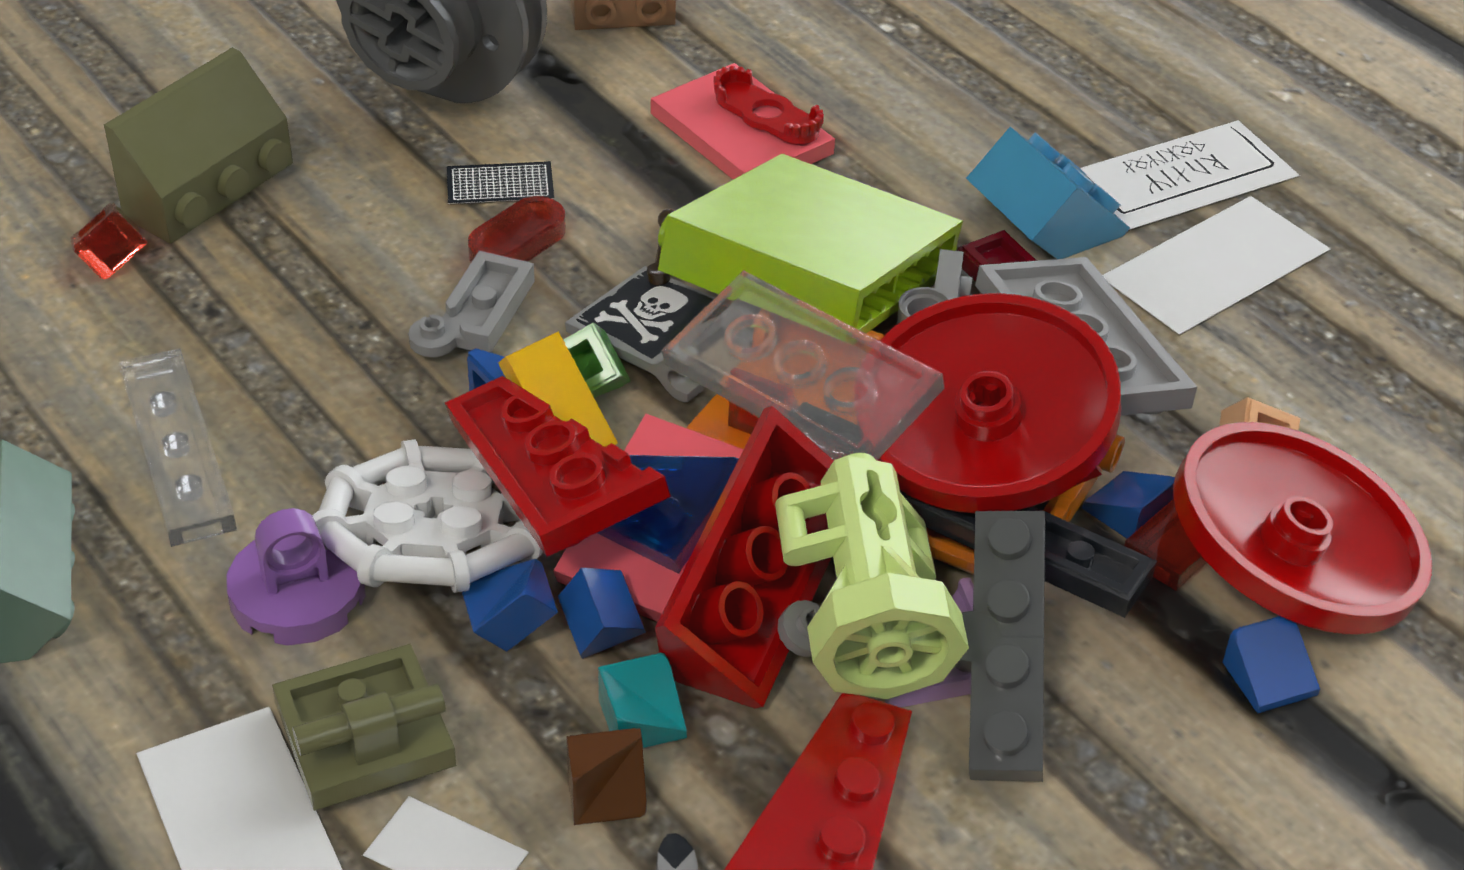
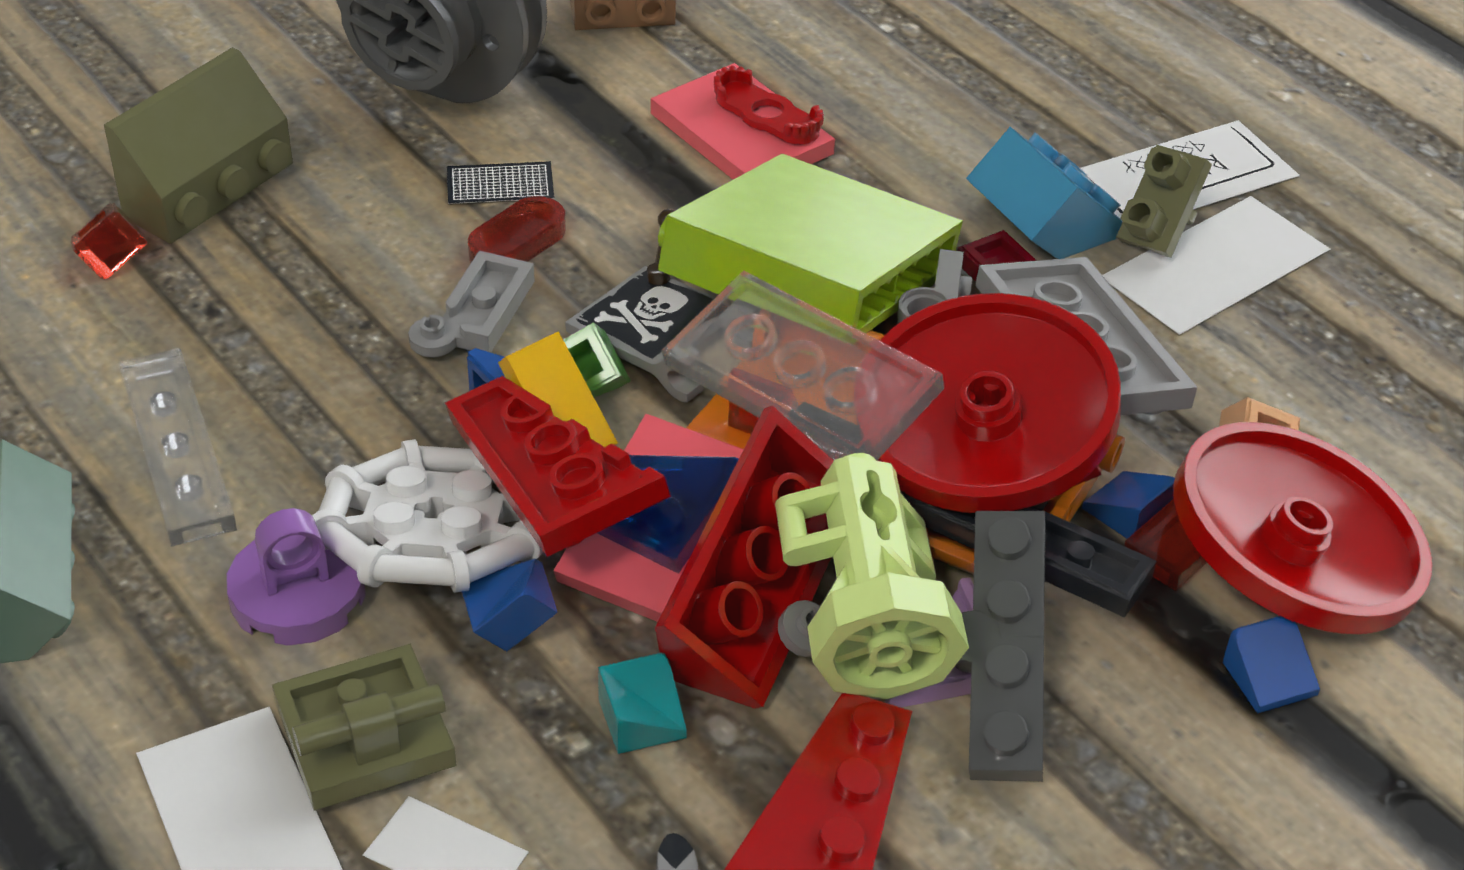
(599, 610): blue slope -> none
(606, 776): reddish brown slope -> none
(1164, 200): none -> olive hips

